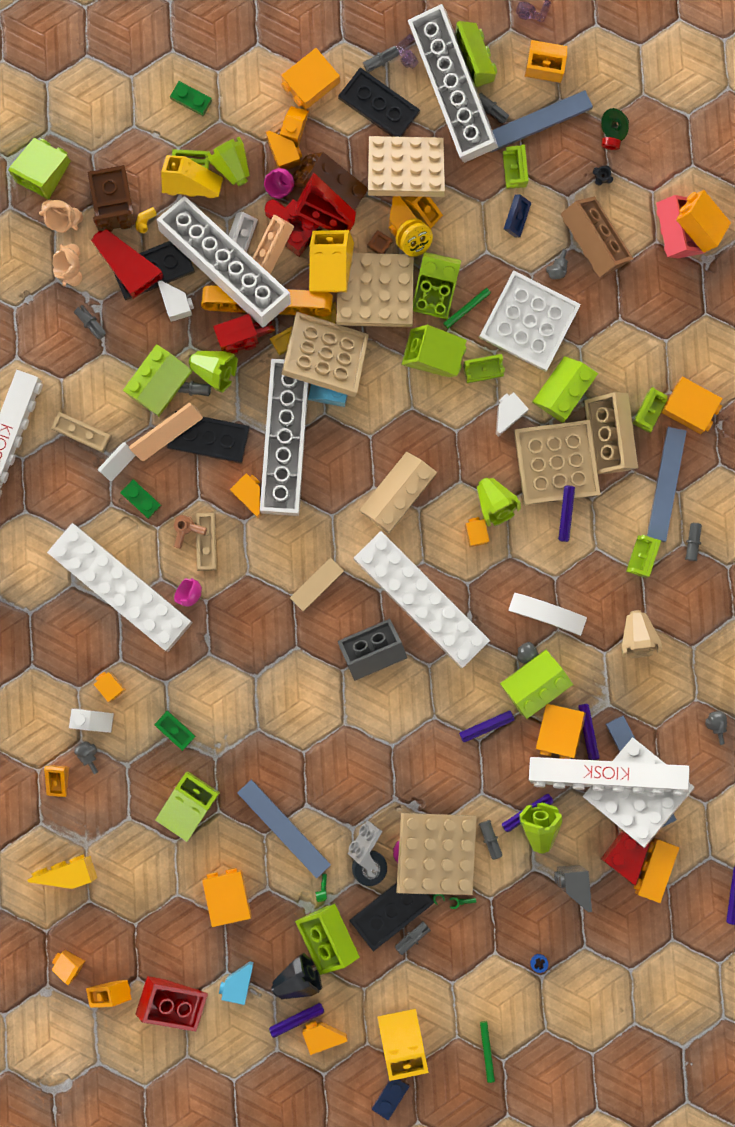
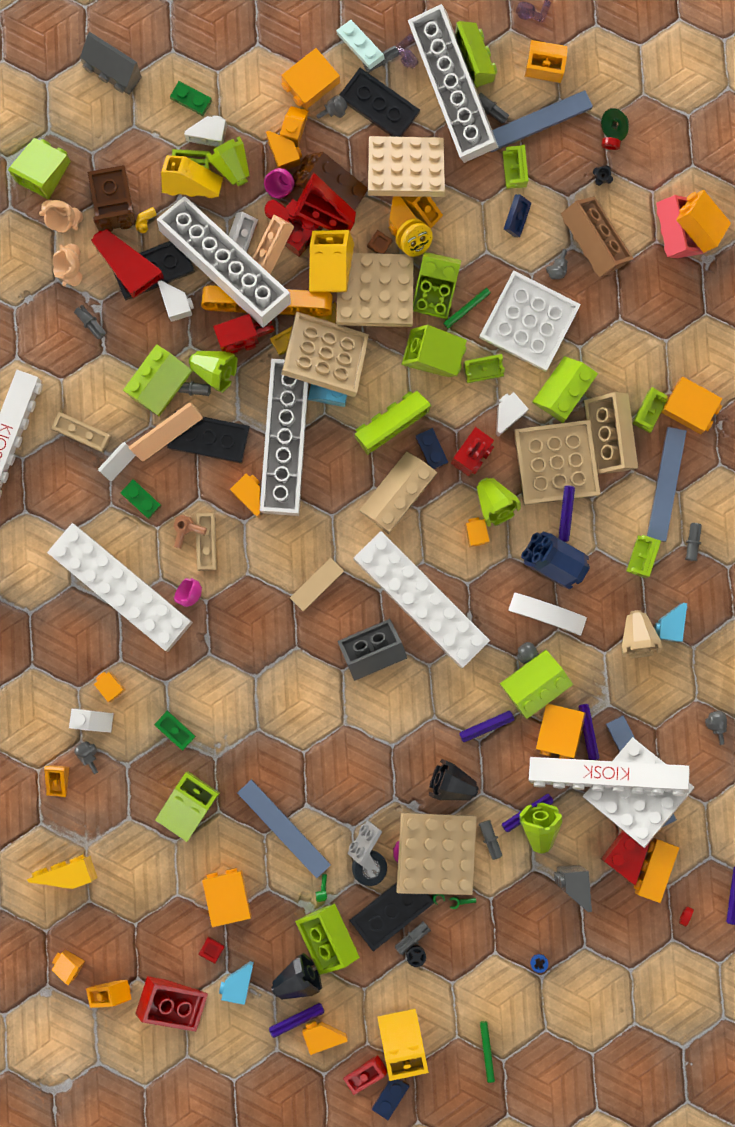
(110, 64): none -> dark grey slope
(207, 131): none -> white slope
(211, 950): none -> red tile
(335, 106): none -> dark grey piece
(360, 44): none -> light aqua plate
(366, 1075): none -> red slope
(392, 422): none -> lime slope
(418, 958): none -> black wheel
(431, 449): none -> dark blue plate
(452, 783): none -> black cone
(469, 456): none -> red brick
(555, 559): none -> dark blue brick
(672, 624): none -> medium azure slope
(686, 916): none -> red tile

